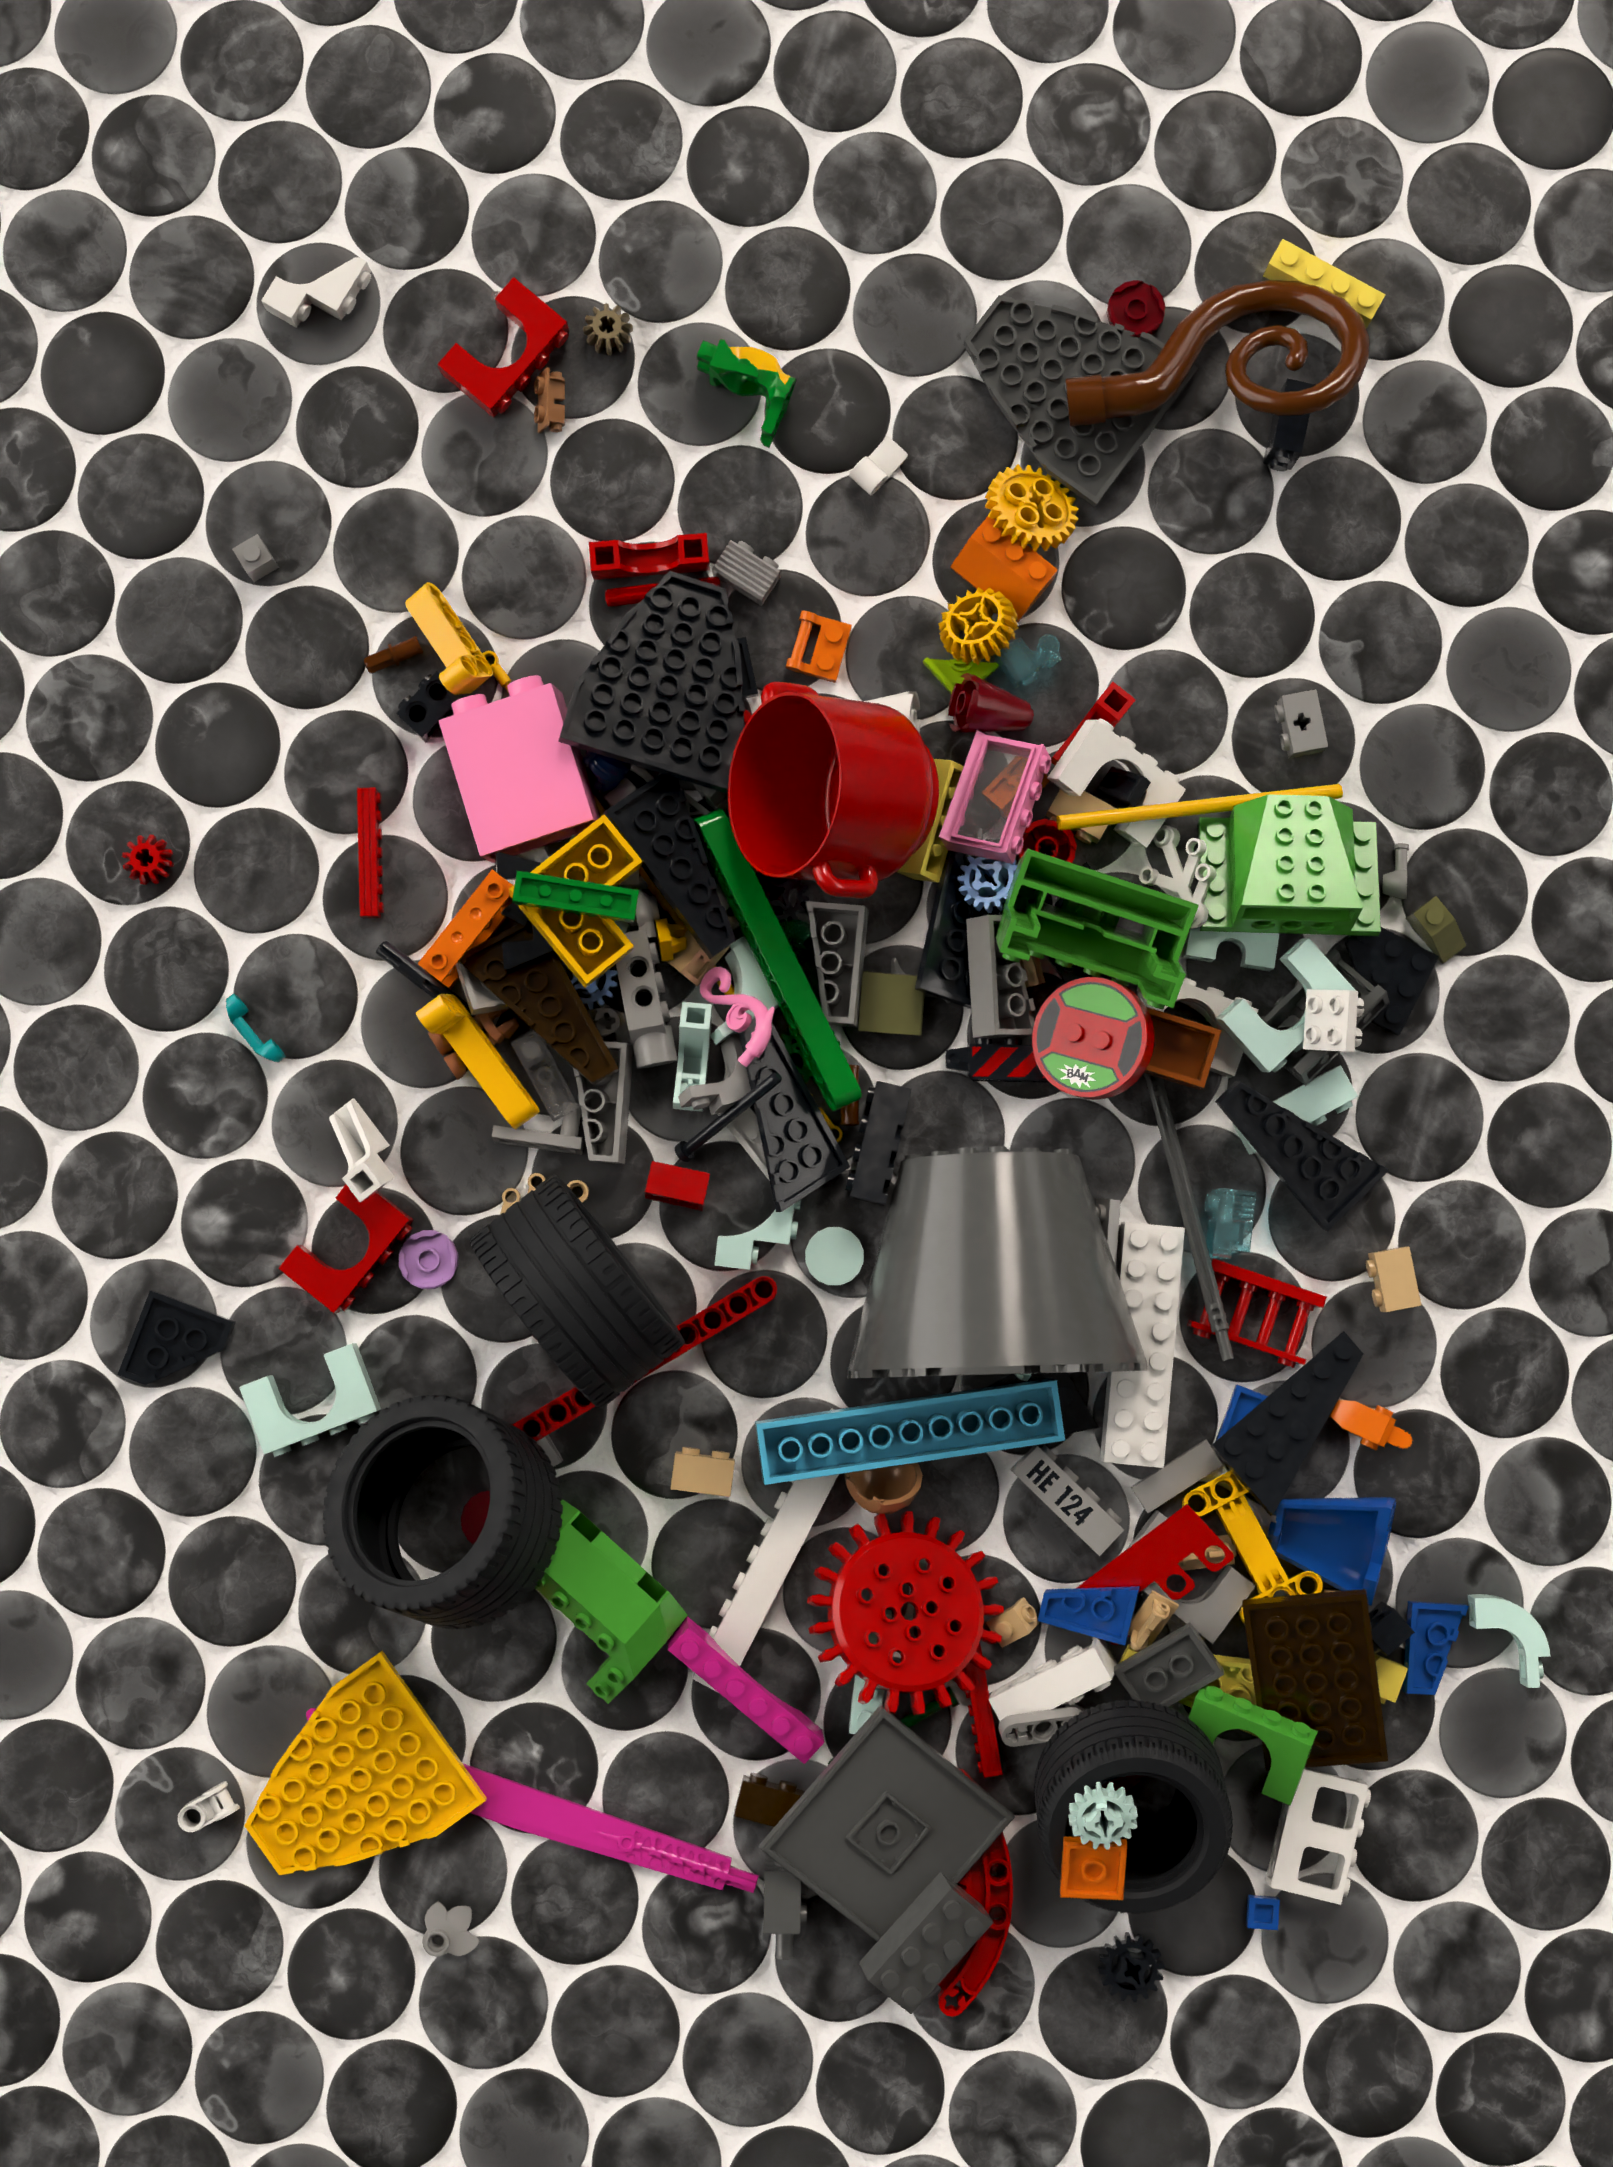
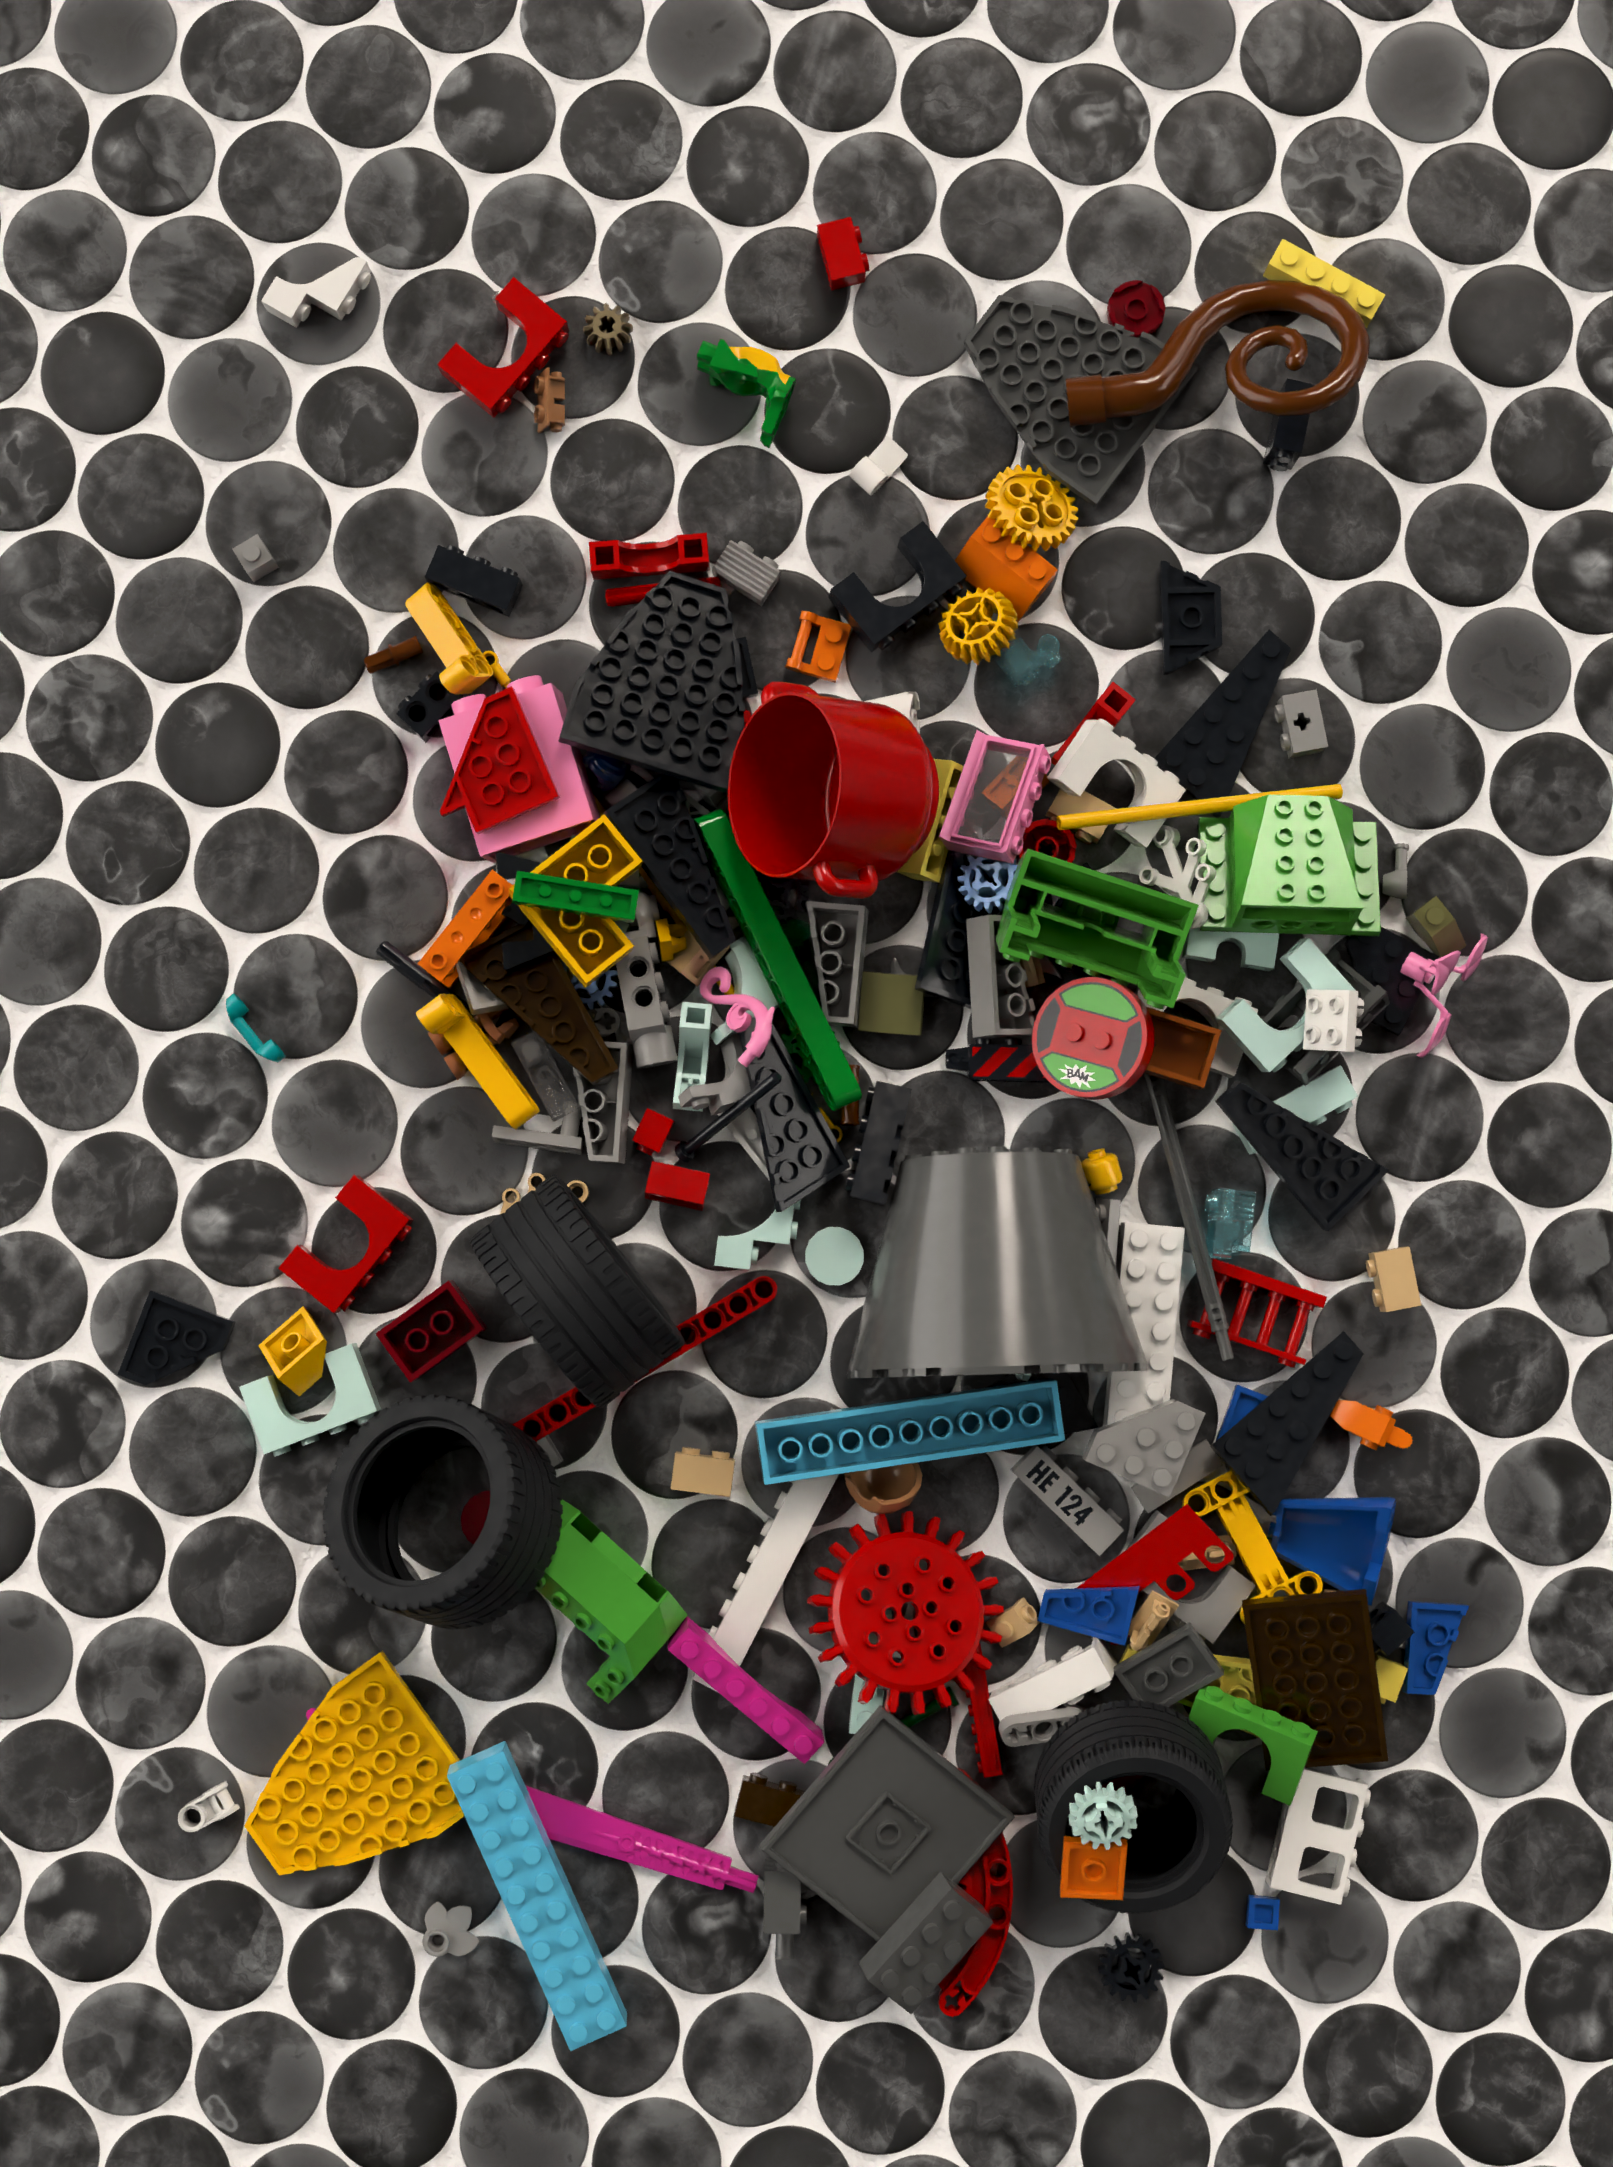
(153, 848): red gear -> none
(296, 1352): none -> yellow slope
(361, 1147): white arch -> none
(369, 853): red piece -> none
(428, 1259): lavender tile -> none
(431, 1331): none -> dark red brick
(474, 579): none -> black brick
(500, 767): none -> red wing
(537, 1895): none -> medium azure brick
(653, 1132): none -> red brick
(841, 253): none -> red brick
(878, 622): none -> black arch
(950, 671): lime tile -> none
(986, 708): dark red cone -> none
(1102, 1171): none -> yellow head
(1123, 786): black tile -> none
(1147, 1445): none -> light grey brick
(1188, 617): none -> black wing
(1218, 735): none -> black wing
(1424, 971): none -> bright pink plant
(1496, 1612): light aqua arch -> none

